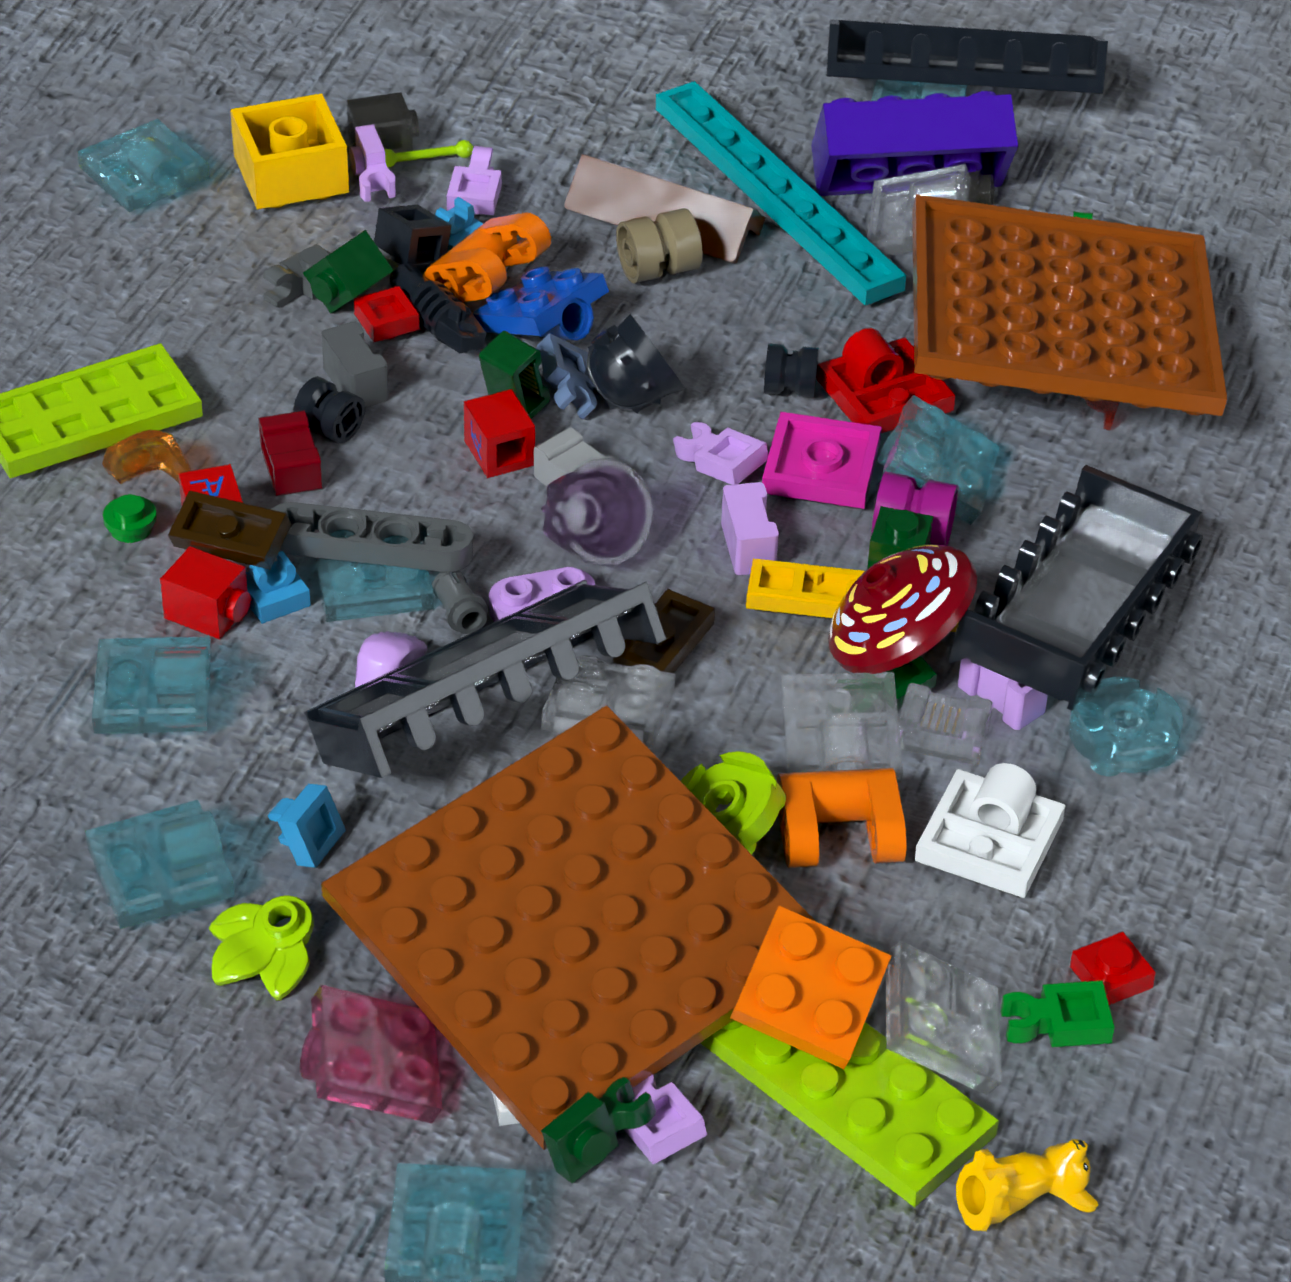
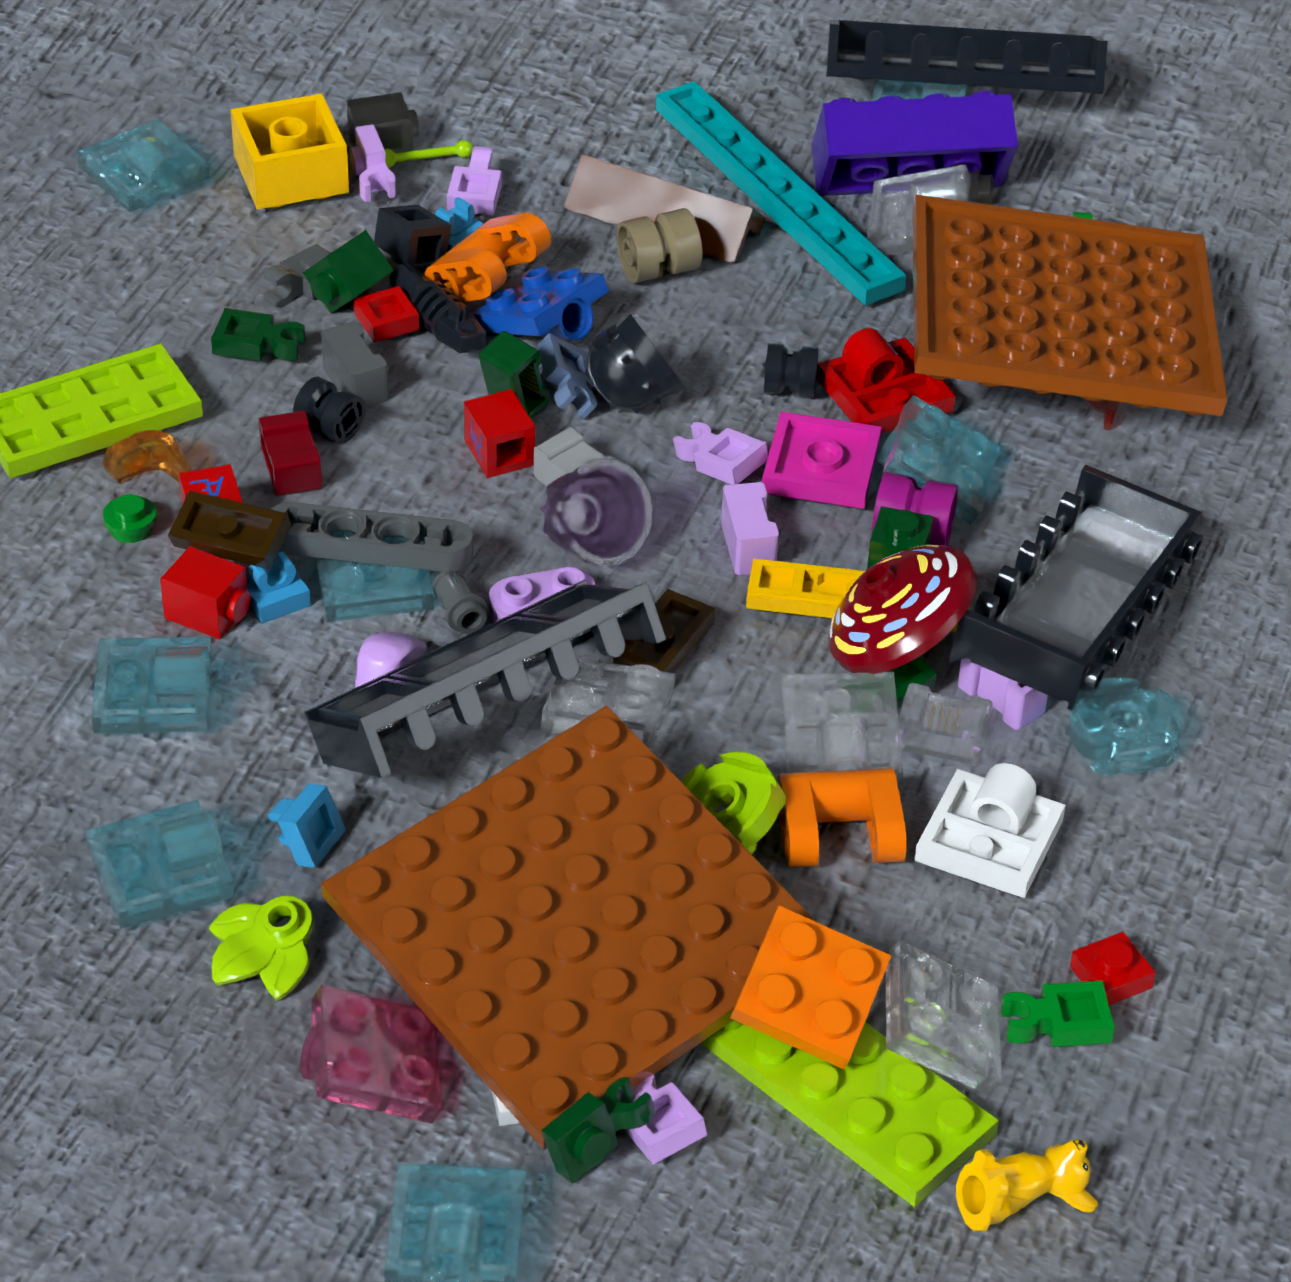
(252, 334): none -> dark green plate

